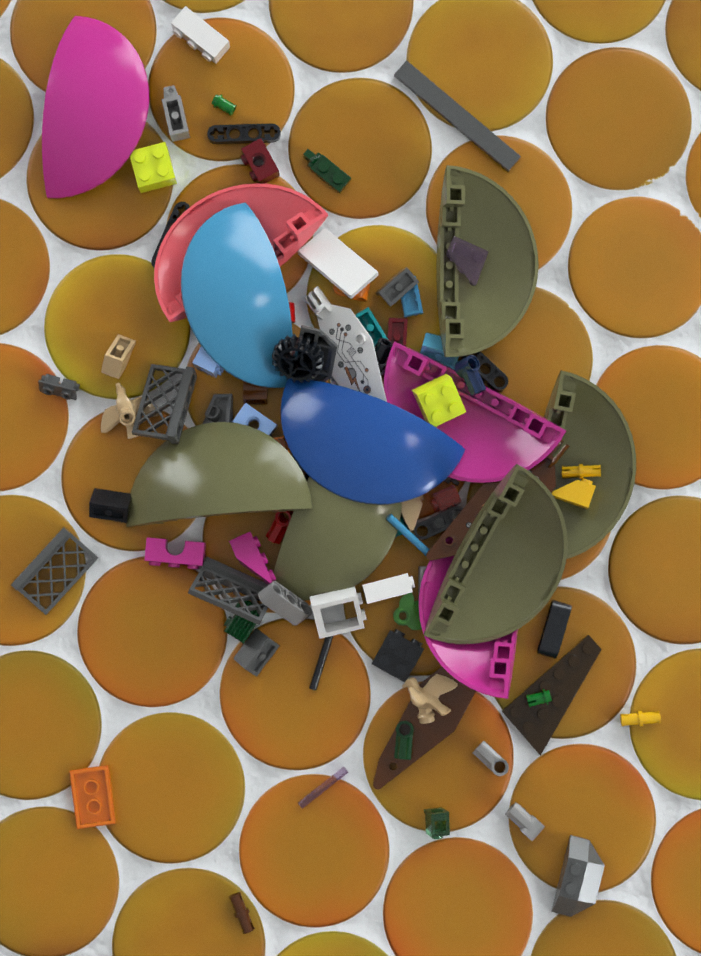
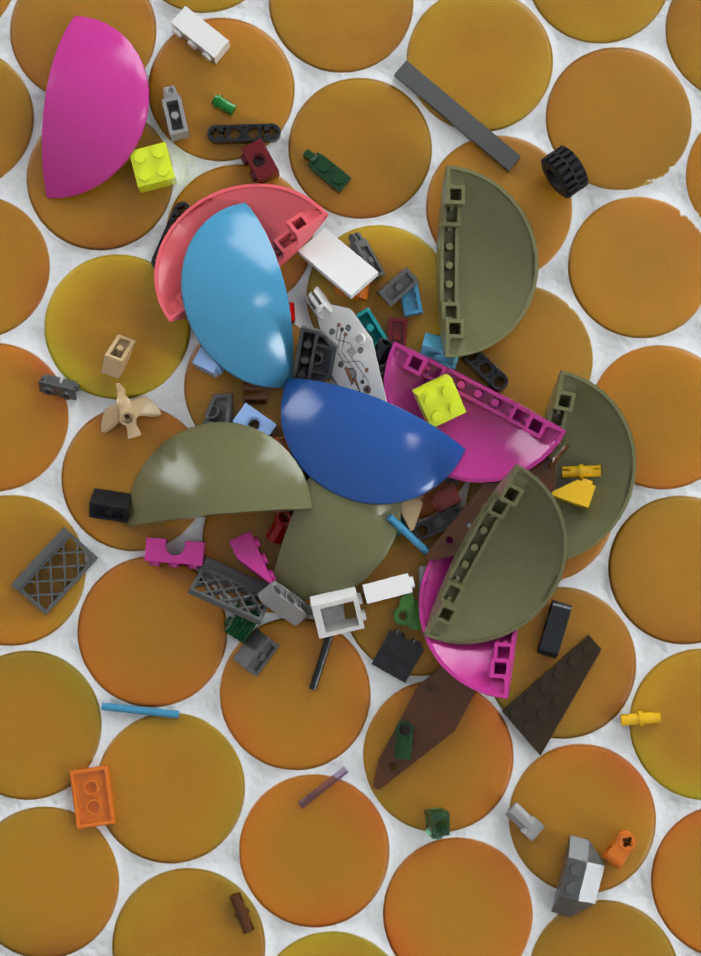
(140, 710): none -> dark azure bar
(181, 403): dark grey fence -> none
(306, 366): black gear -> none
(362, 248): none -> dark grey hinge
(427, 697): tan animal -> none
(467, 258): clear purple wing -> none
(468, 370): dark blue piece -> none
(490, 757): light grey piece -> none
(539, 698): green pin -> none
(564, 171): none -> black tyre
(618, 851): none -> orange piece

